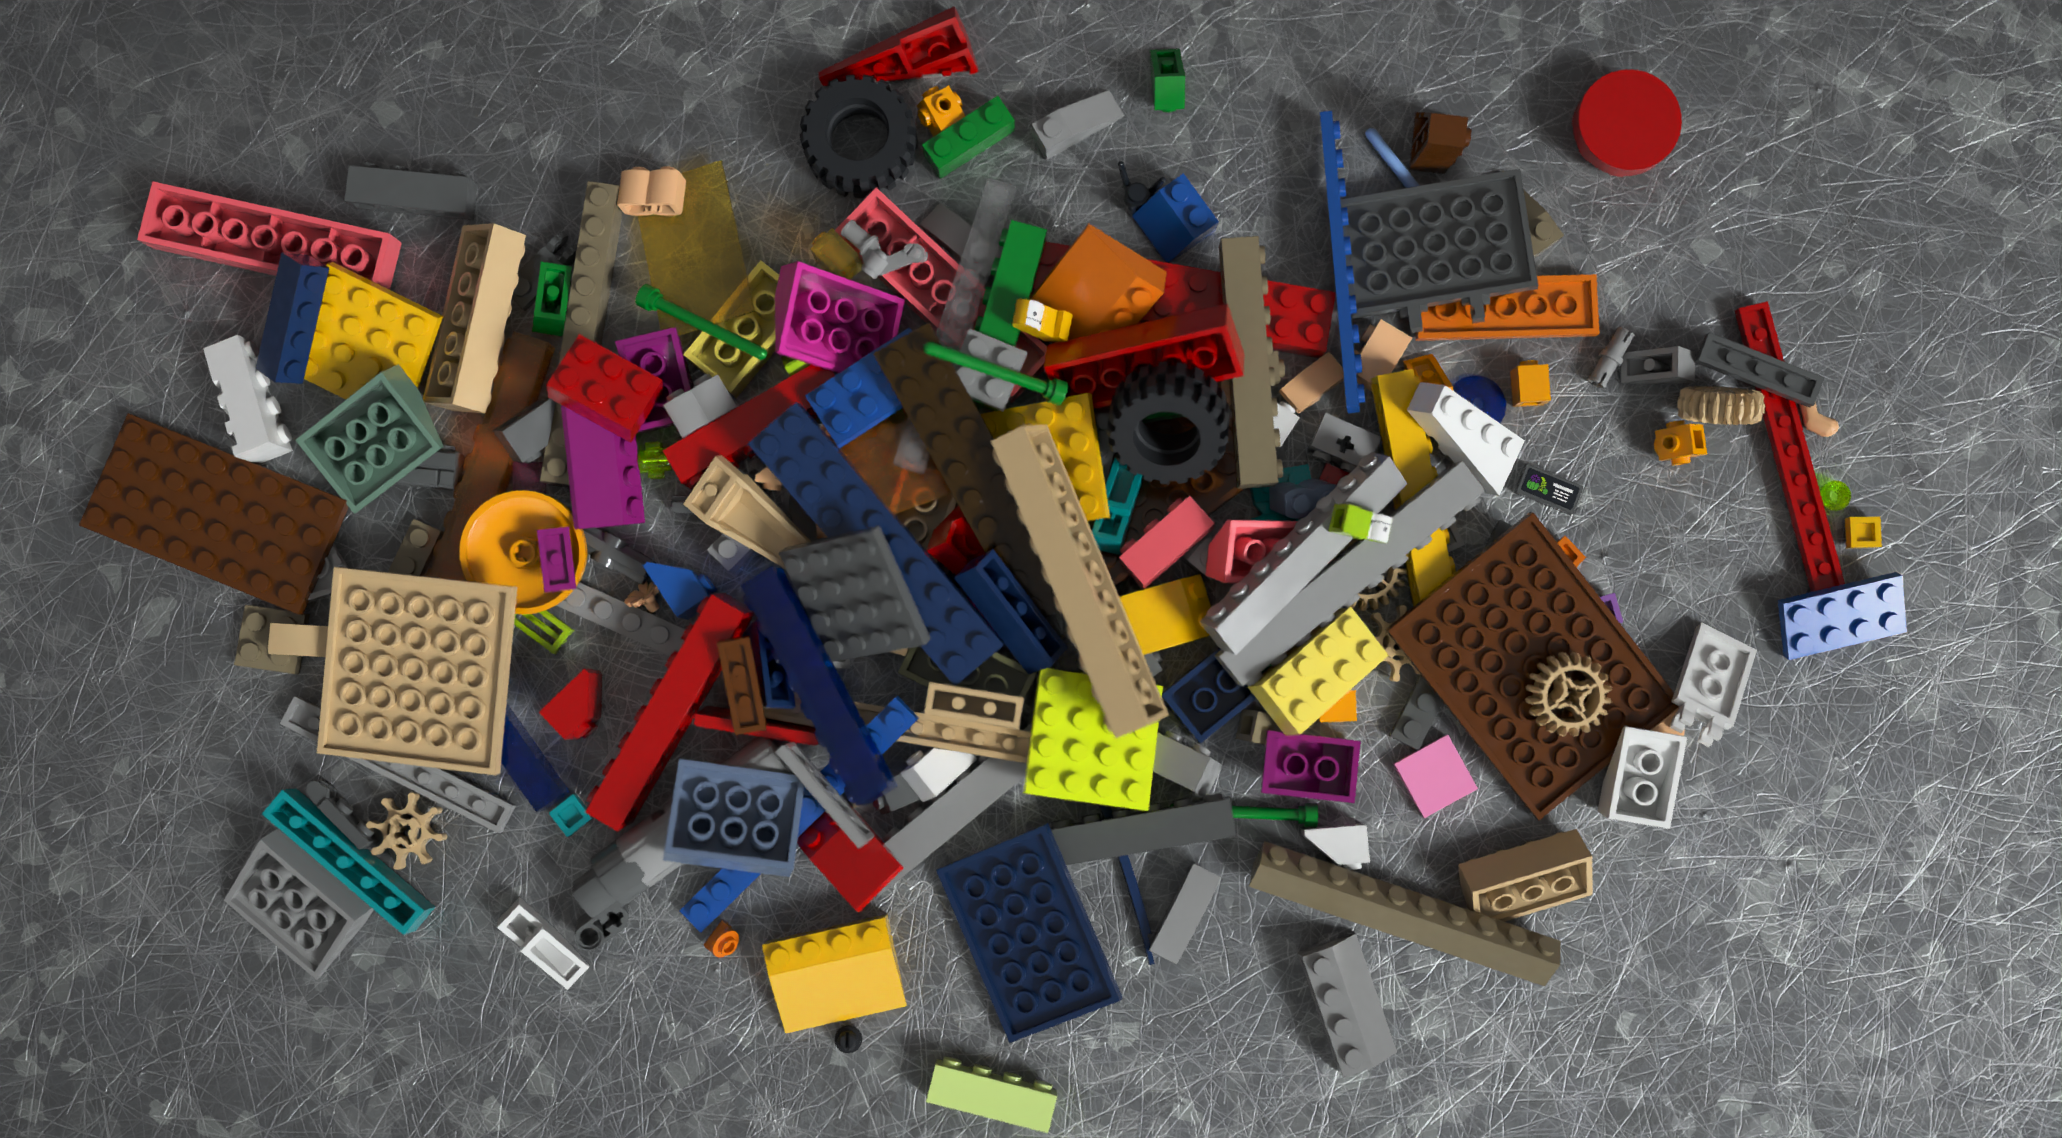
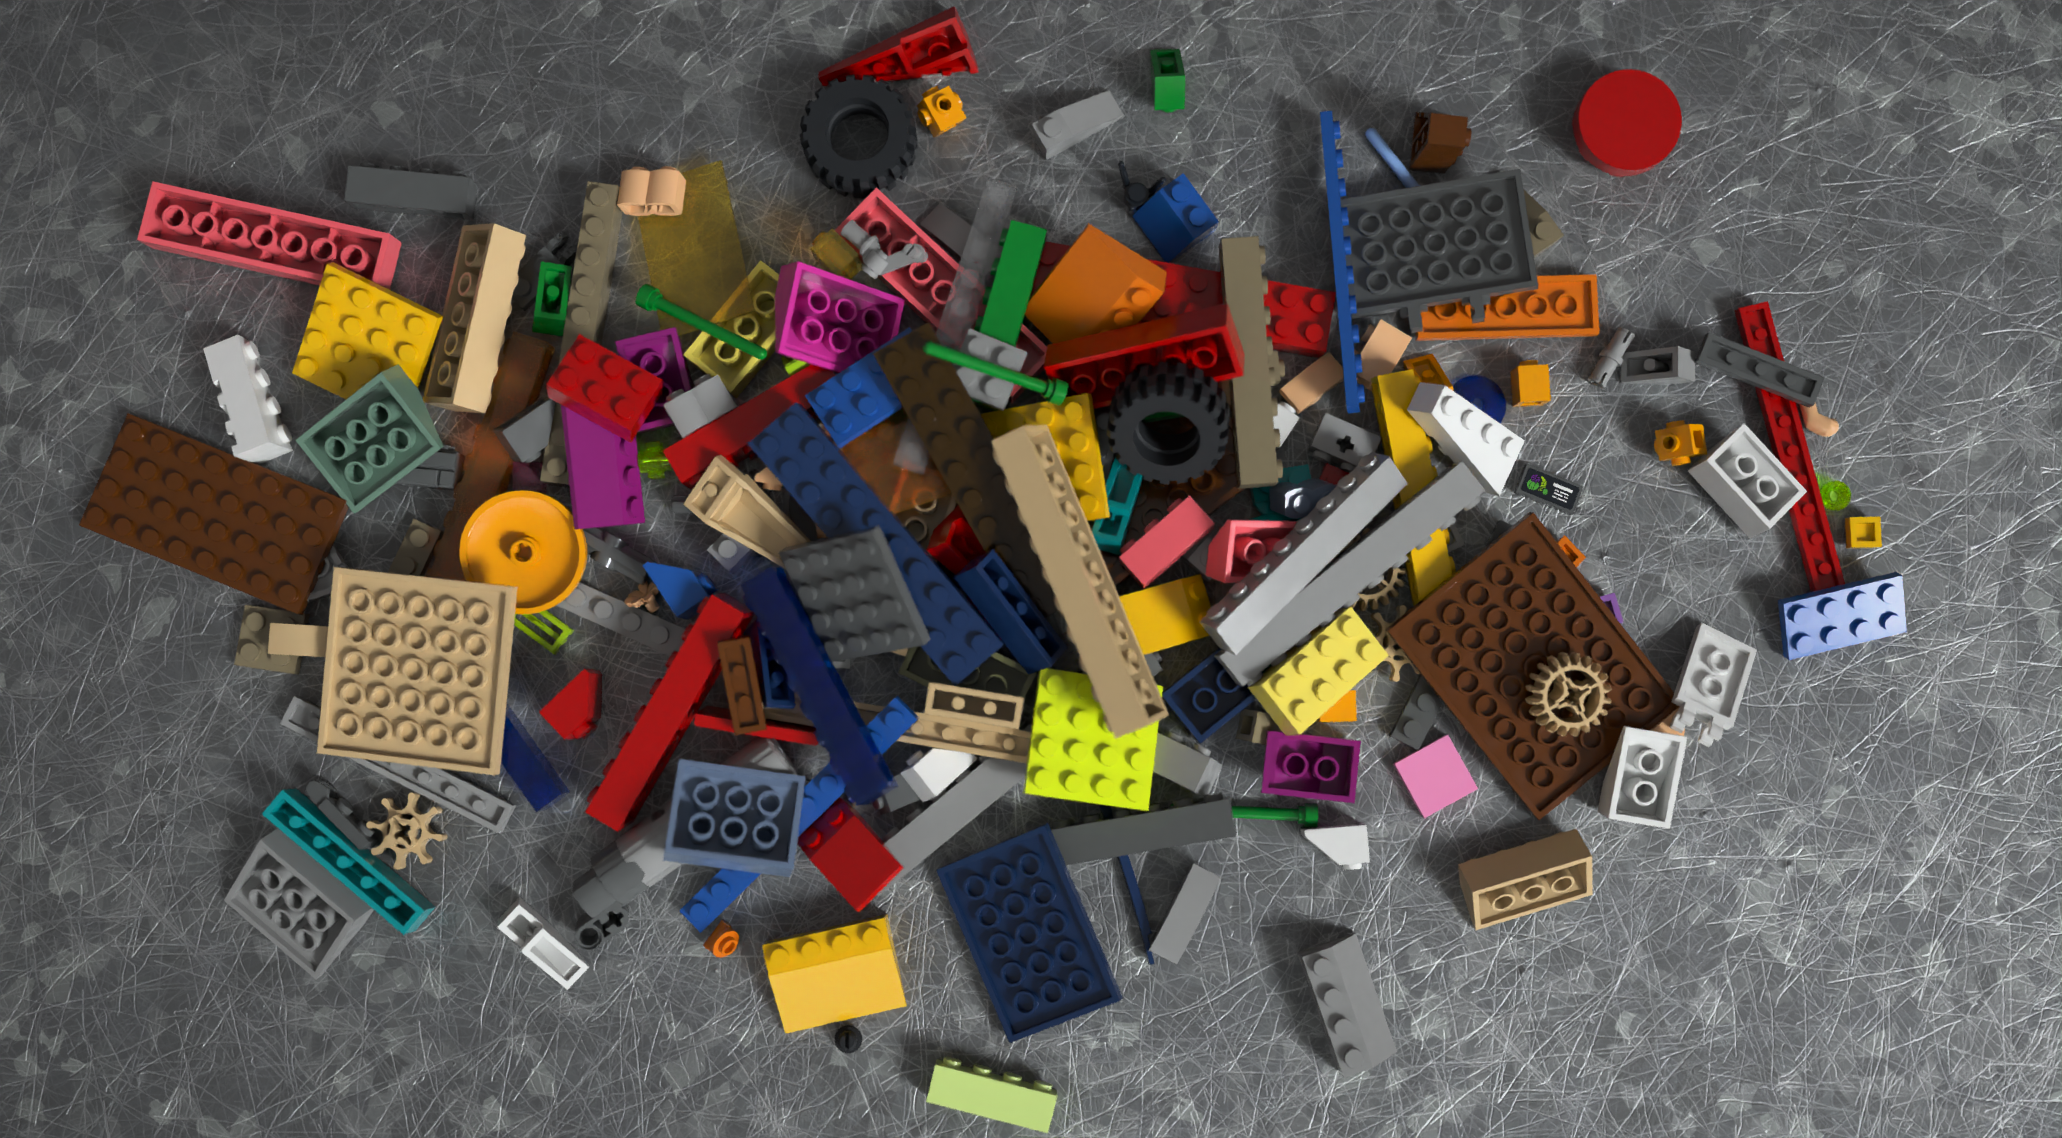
(292, 318): dark blue brick -> none
(556, 559): magenta plate -> none
(571, 815): teal plate -> none
(825, 794): light grey tile -> none
(969, 137): green brick -> none
(1041, 321): yellow leg -> none
(1360, 523): lime leg -> none
(1405, 914): dark tan brick -> none
(1720, 405): tan gear -> none
(1747, 481): none -> white slope

